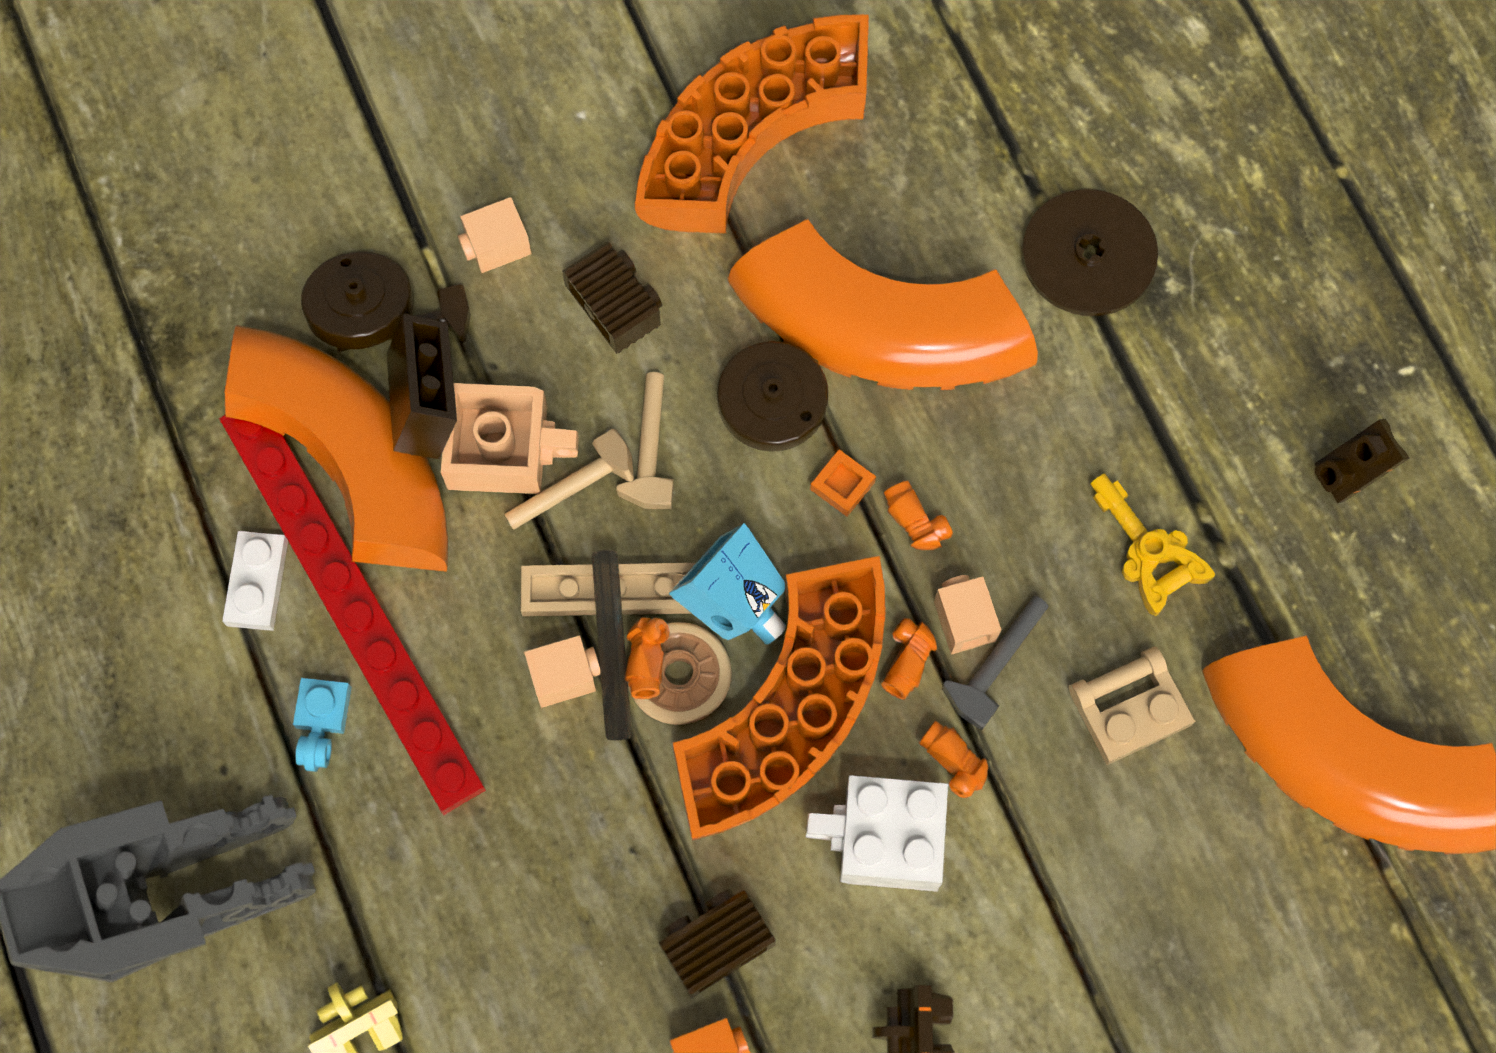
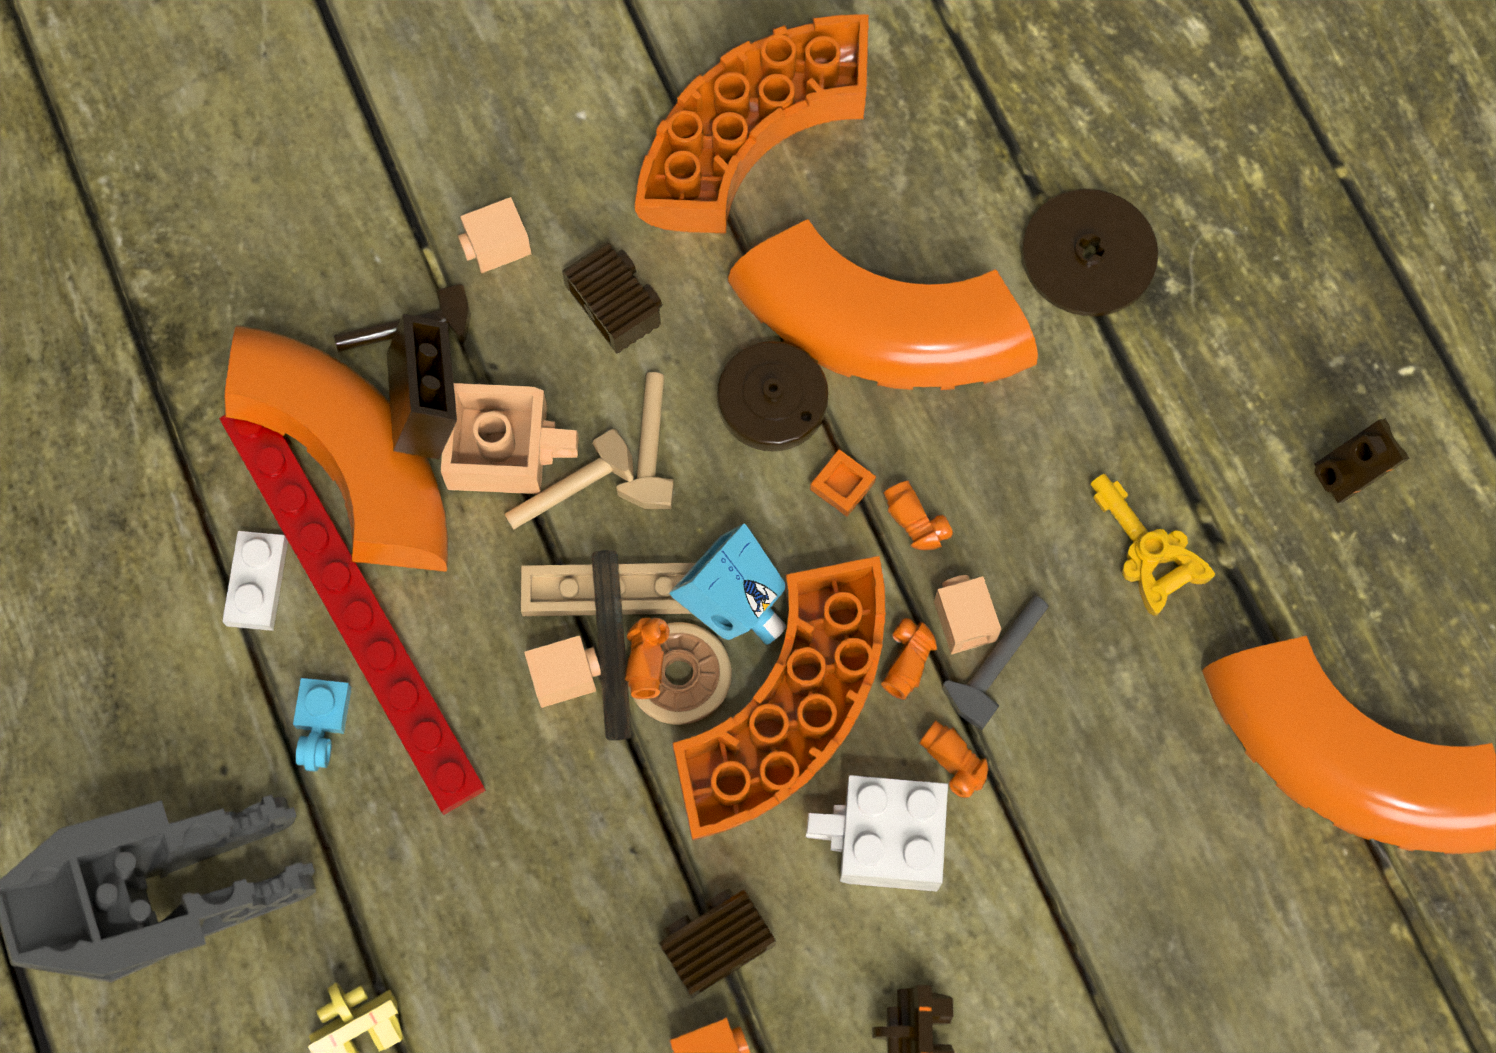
(356, 299): dark brown wheel -> none
(1139, 719): tan plate -> none

